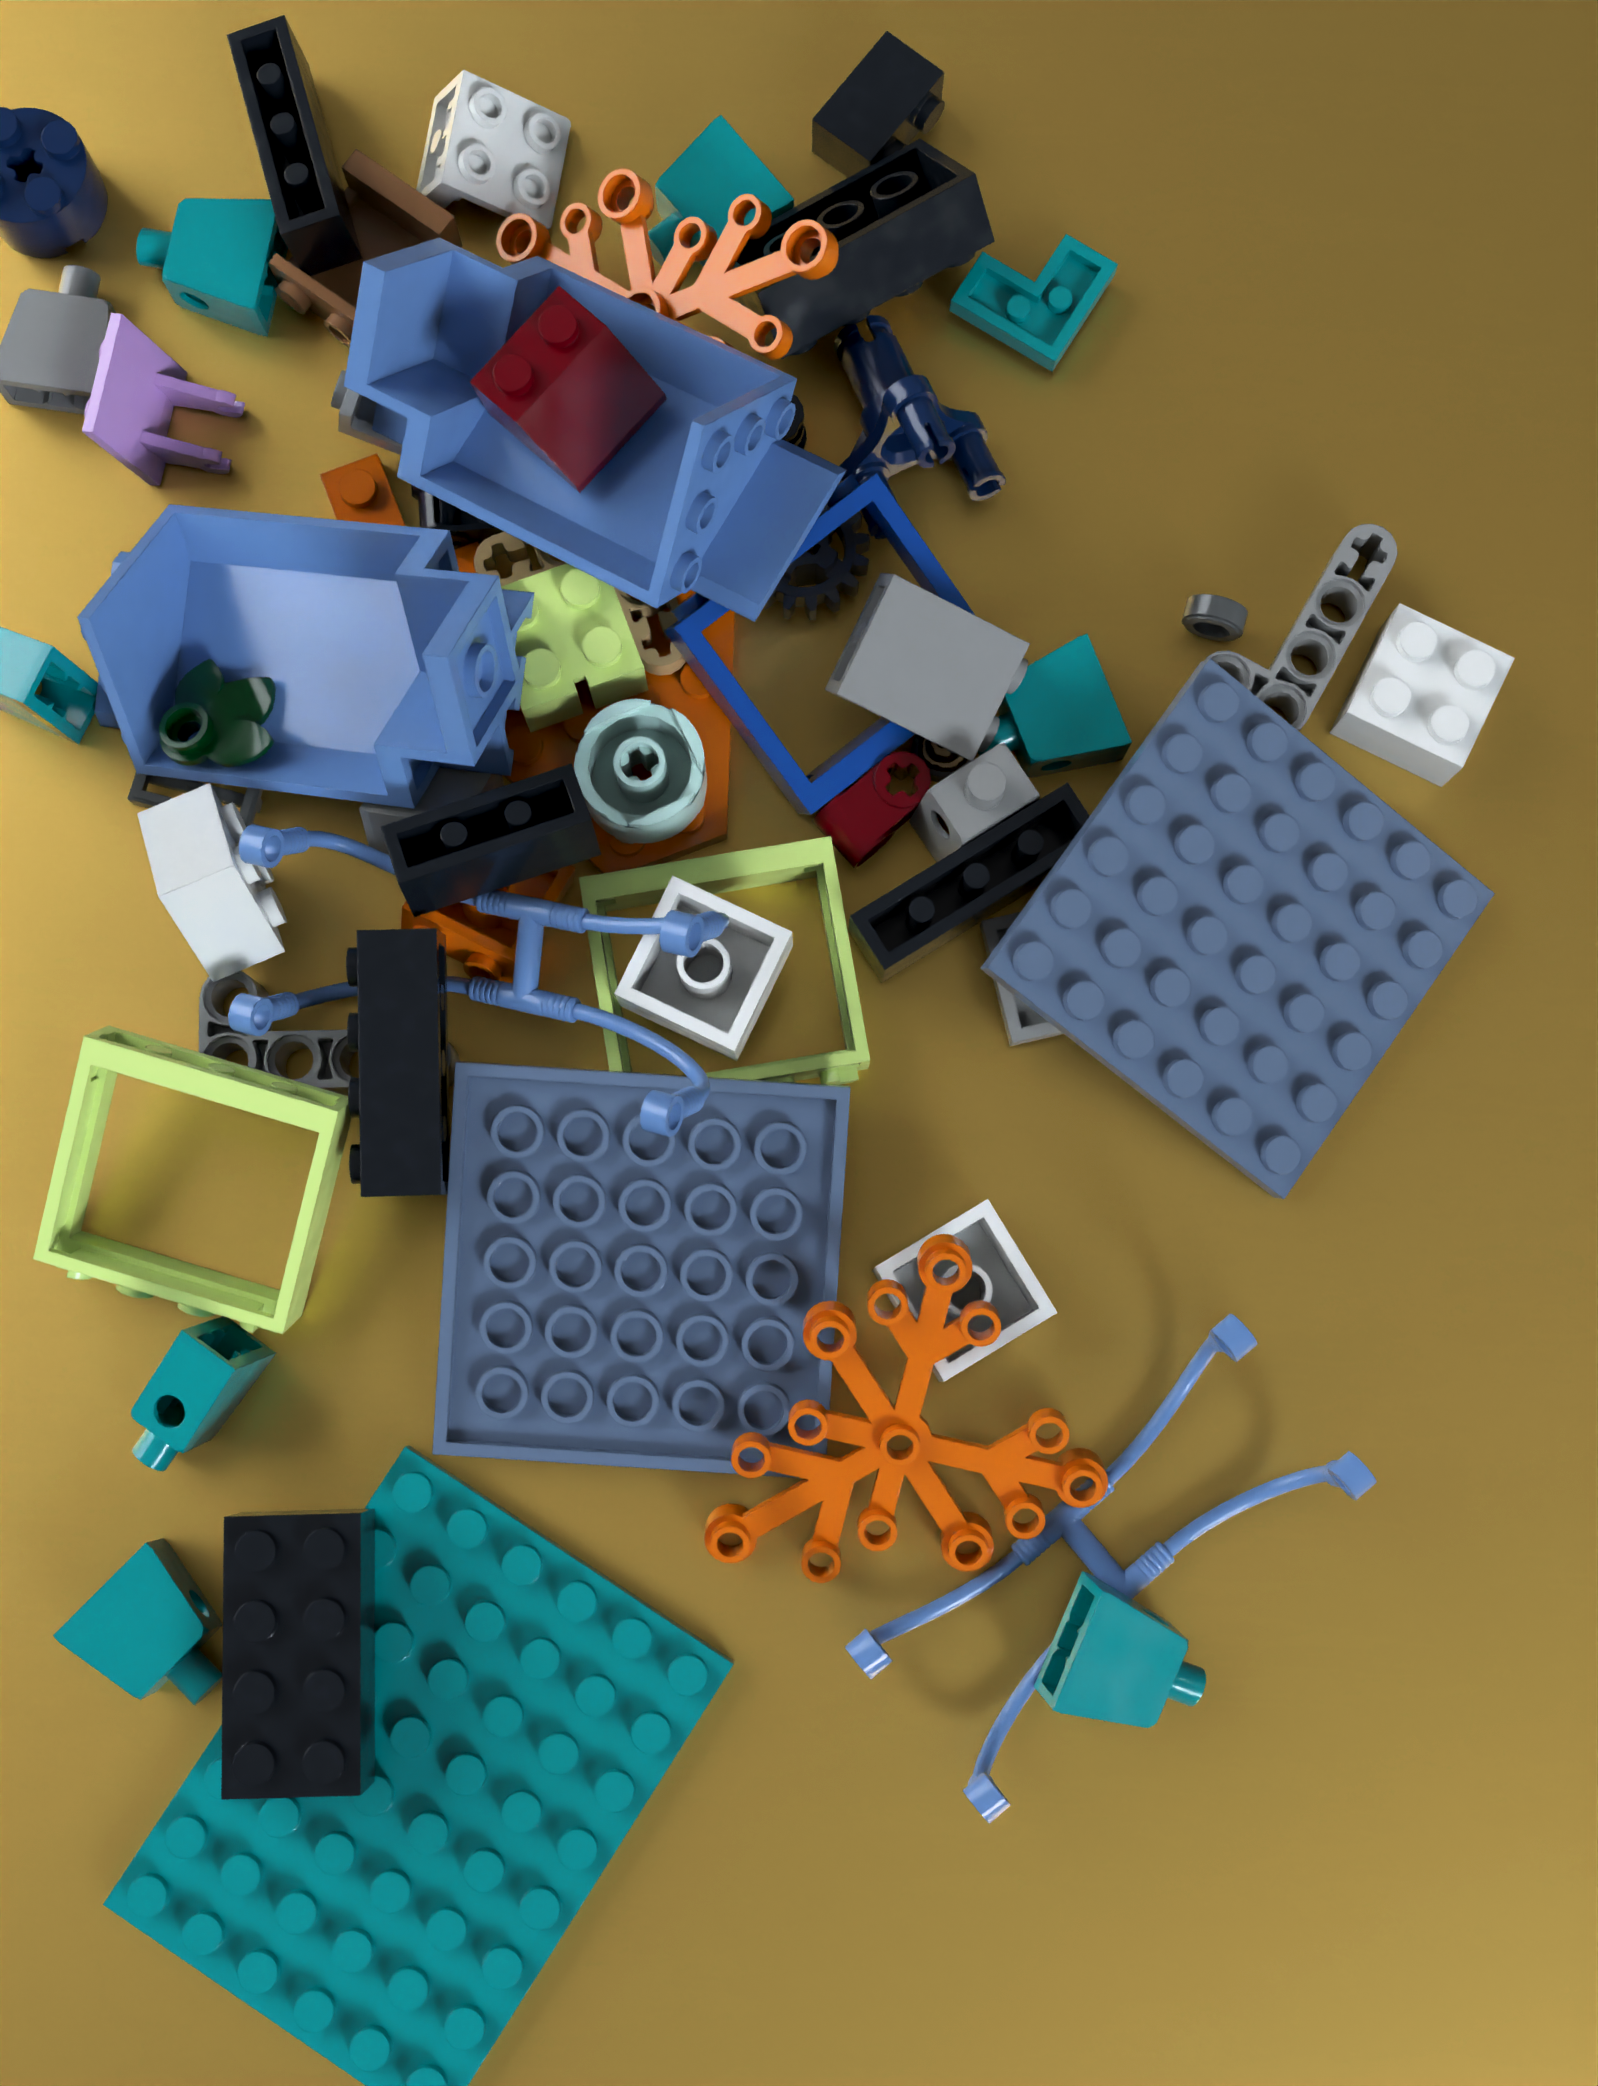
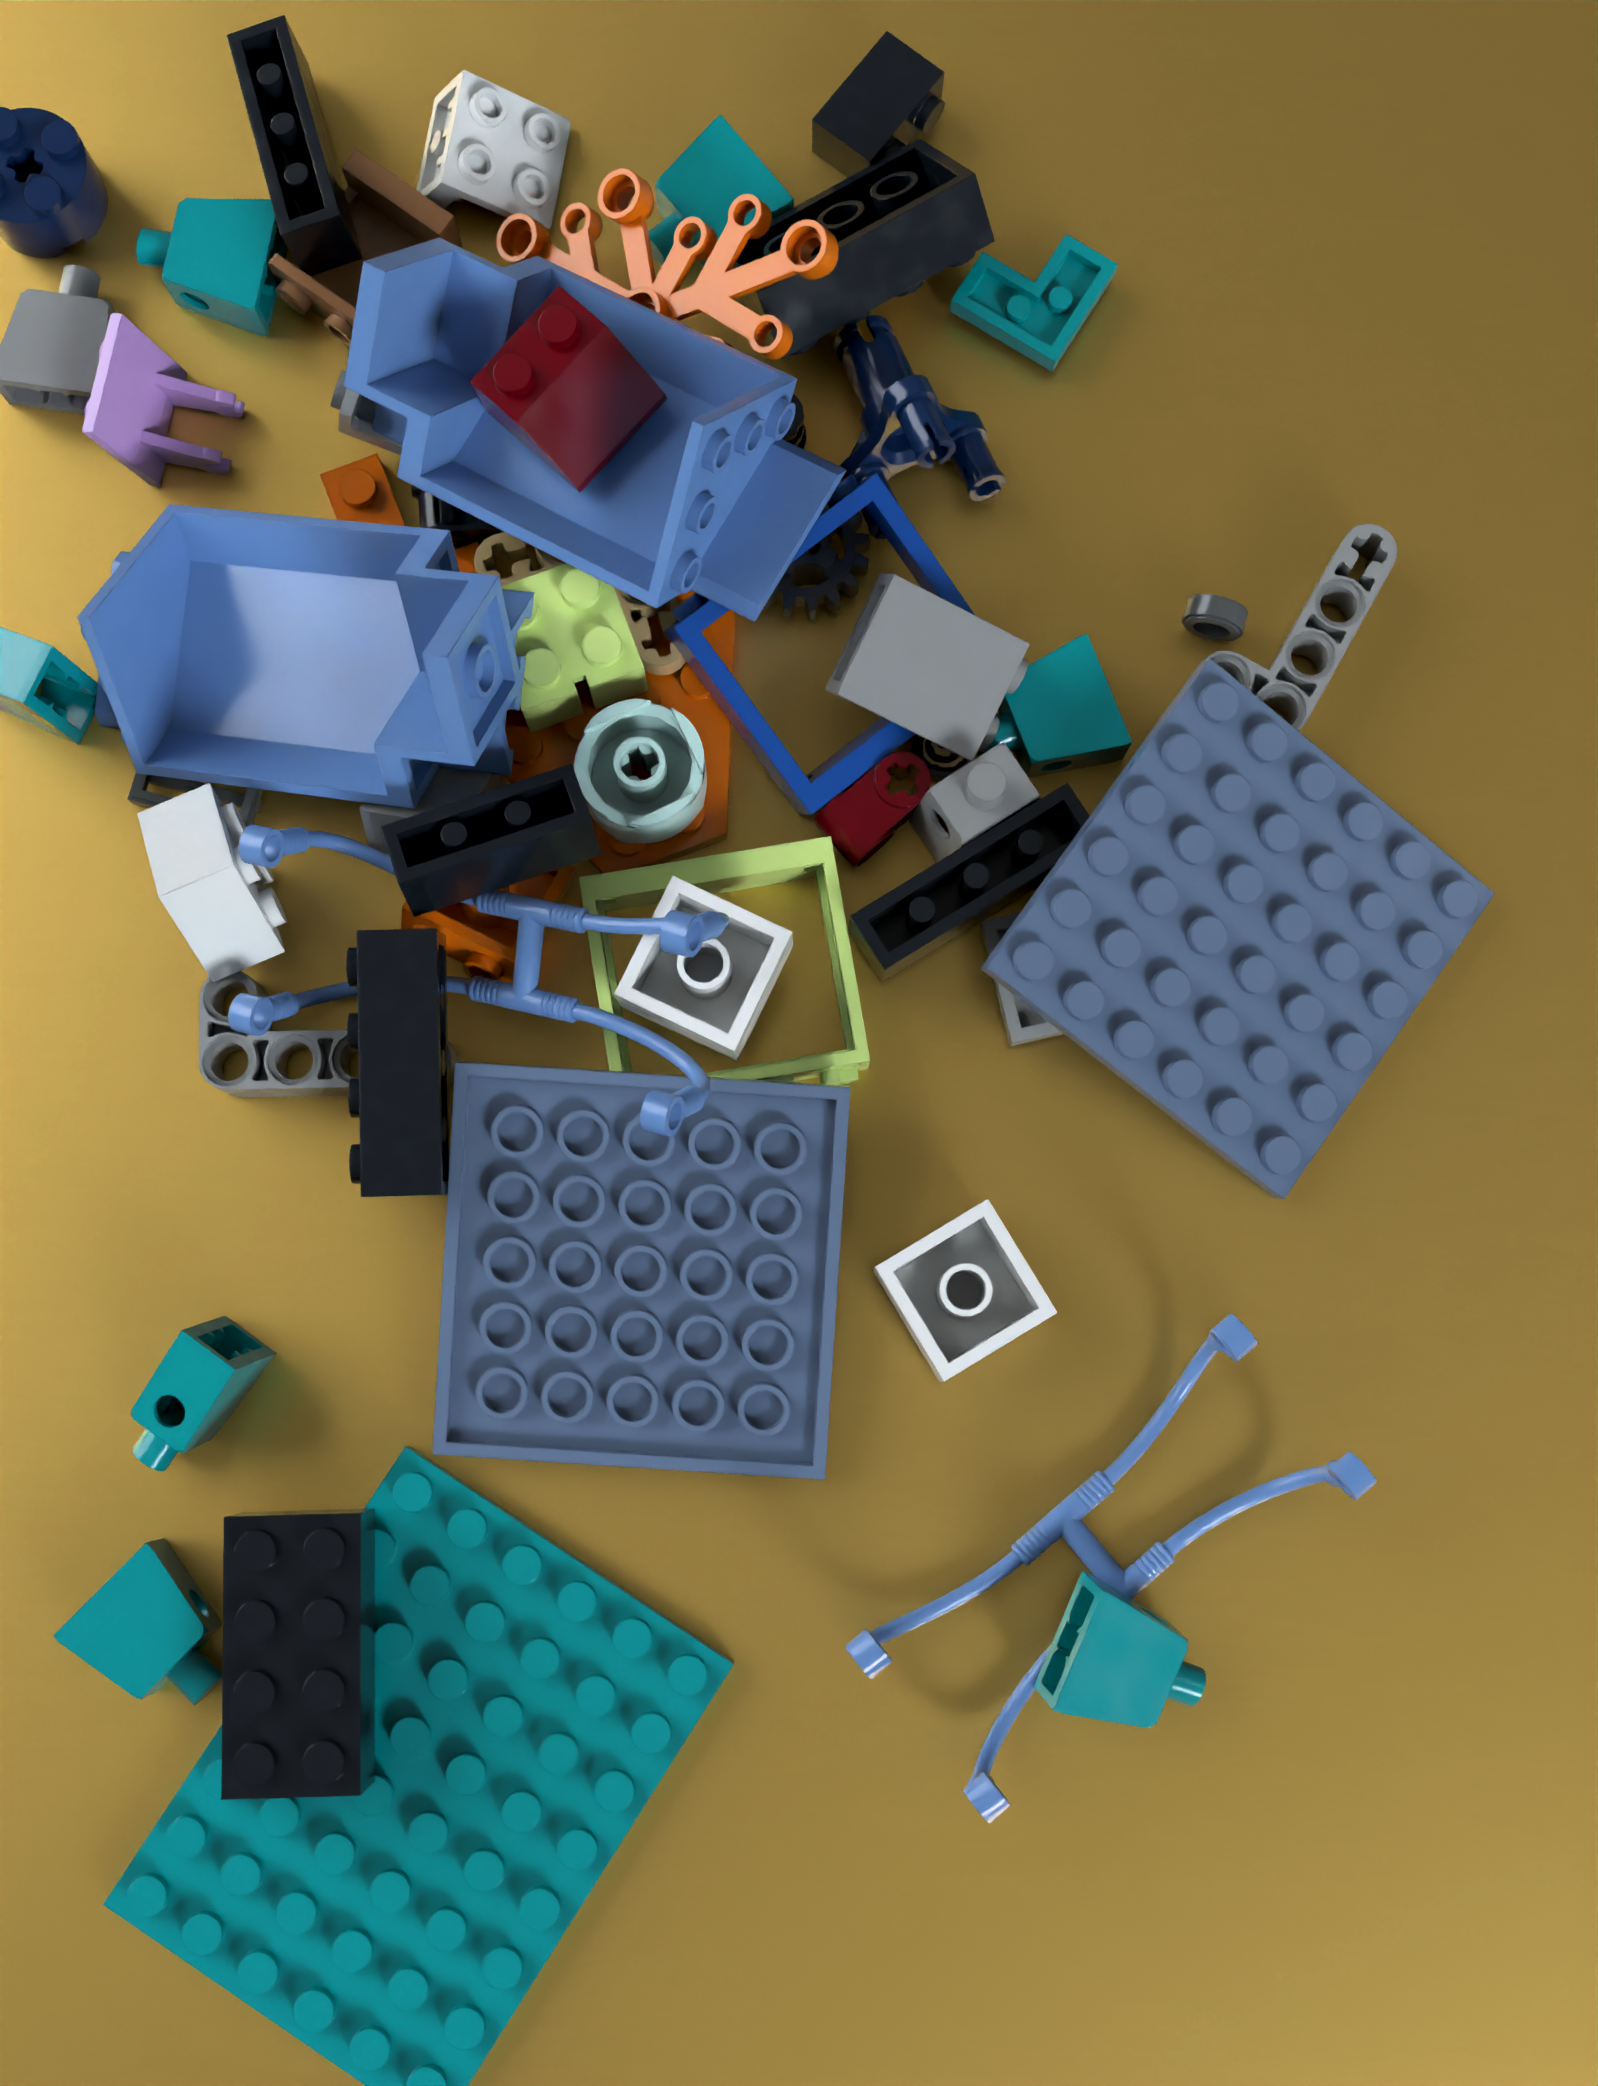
(150, 1274): yellowish green window -> none
(223, 715): dark green plate -> none
(832, 1478): orange plant -> none
(1422, 695): white brick -> none

